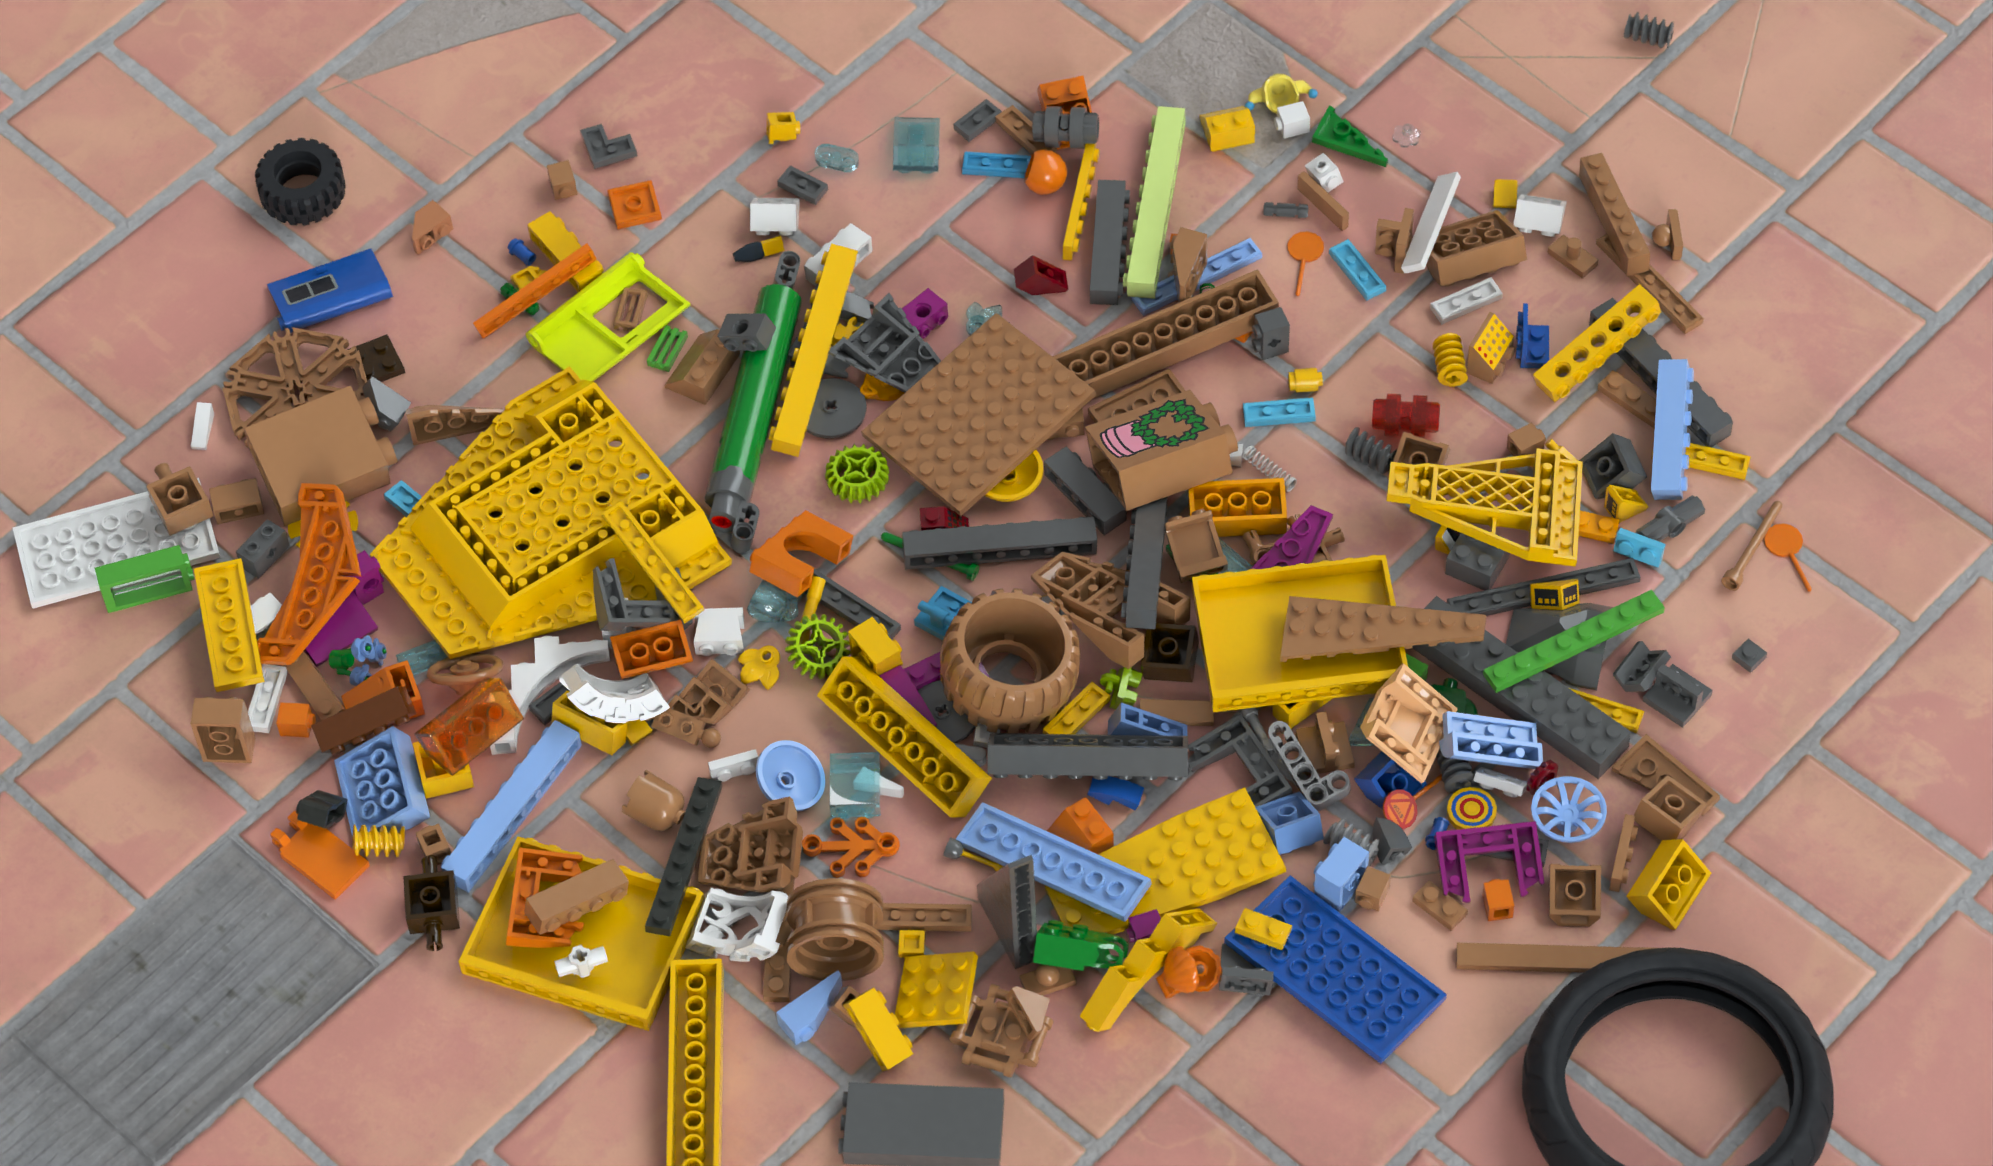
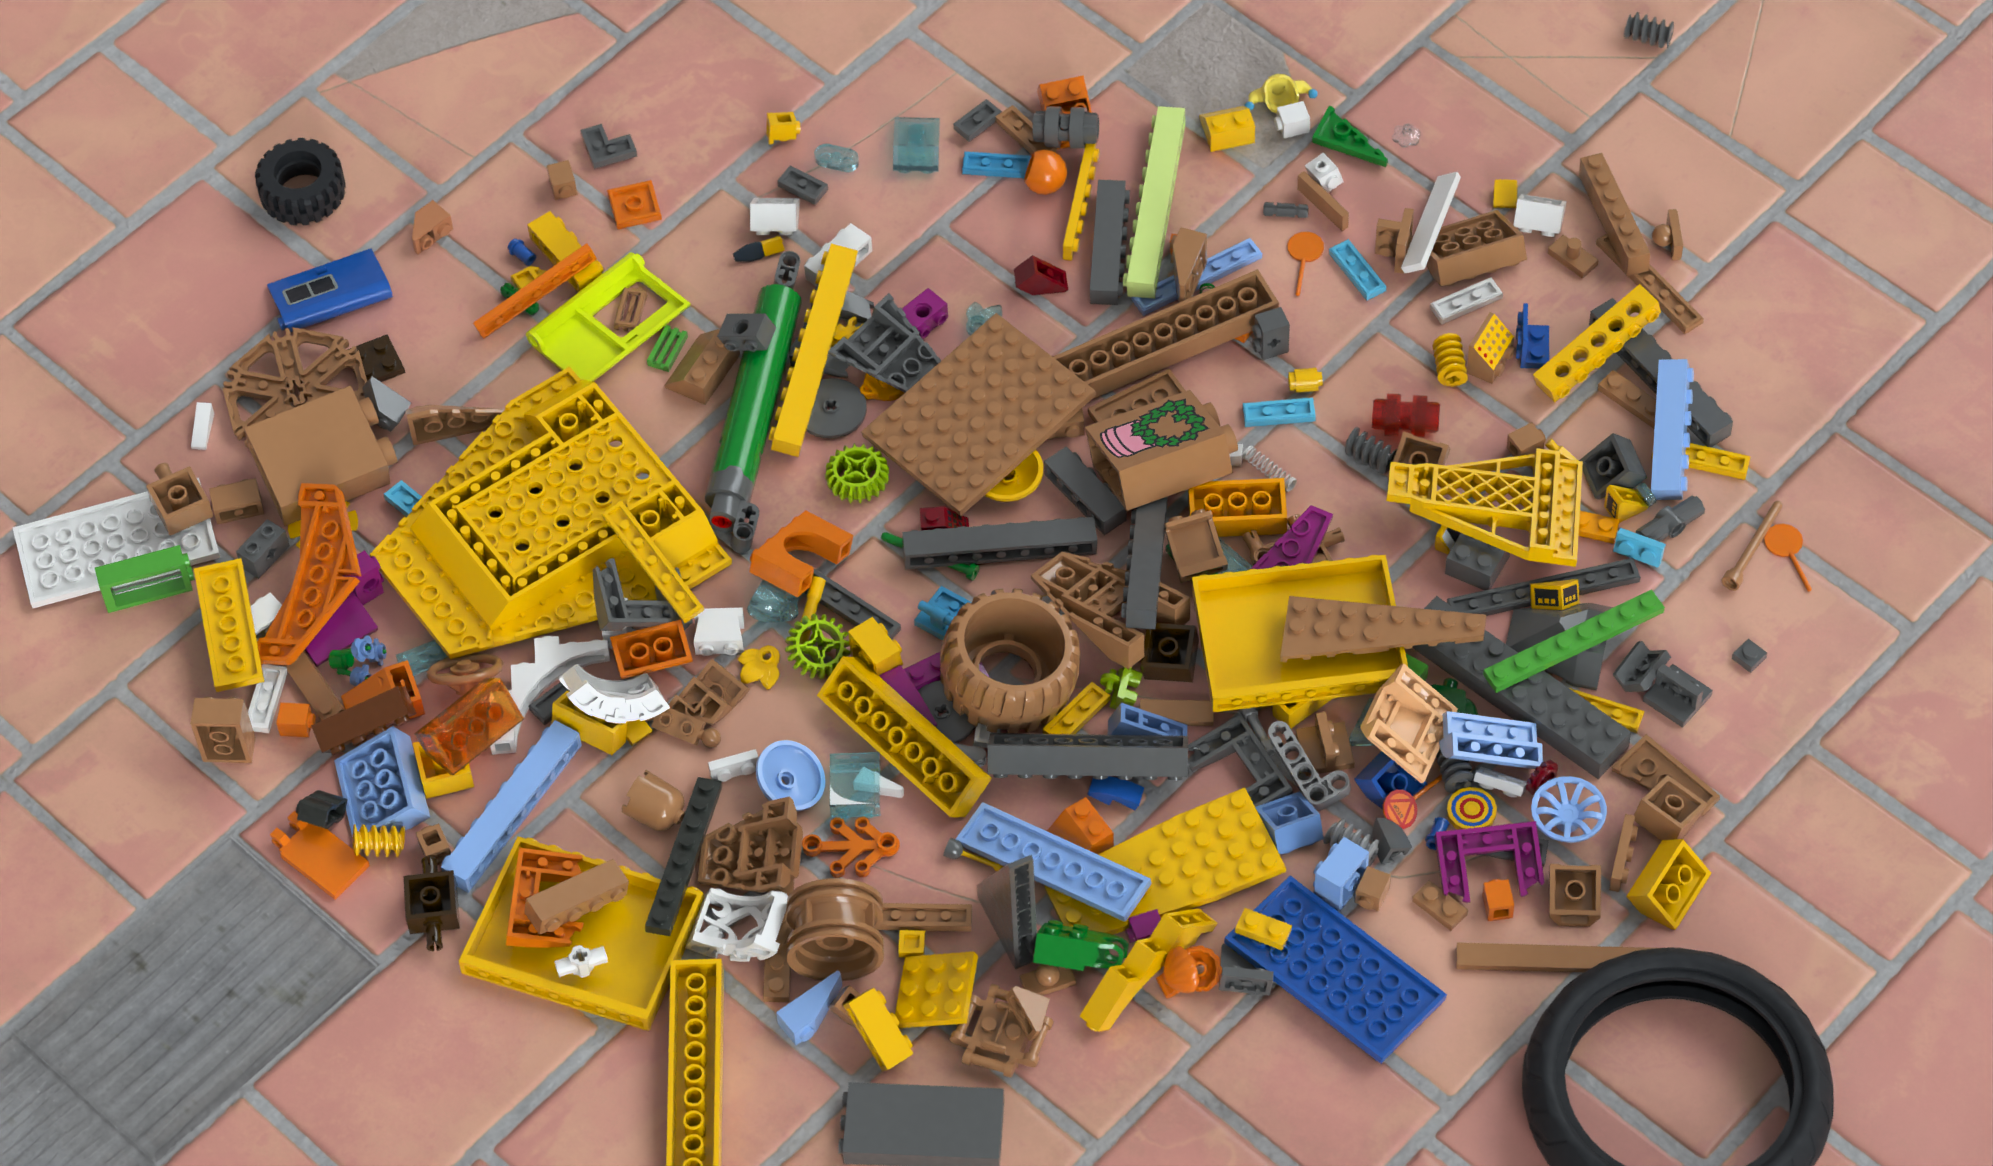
(1646, 494): none -> clear light blue tile

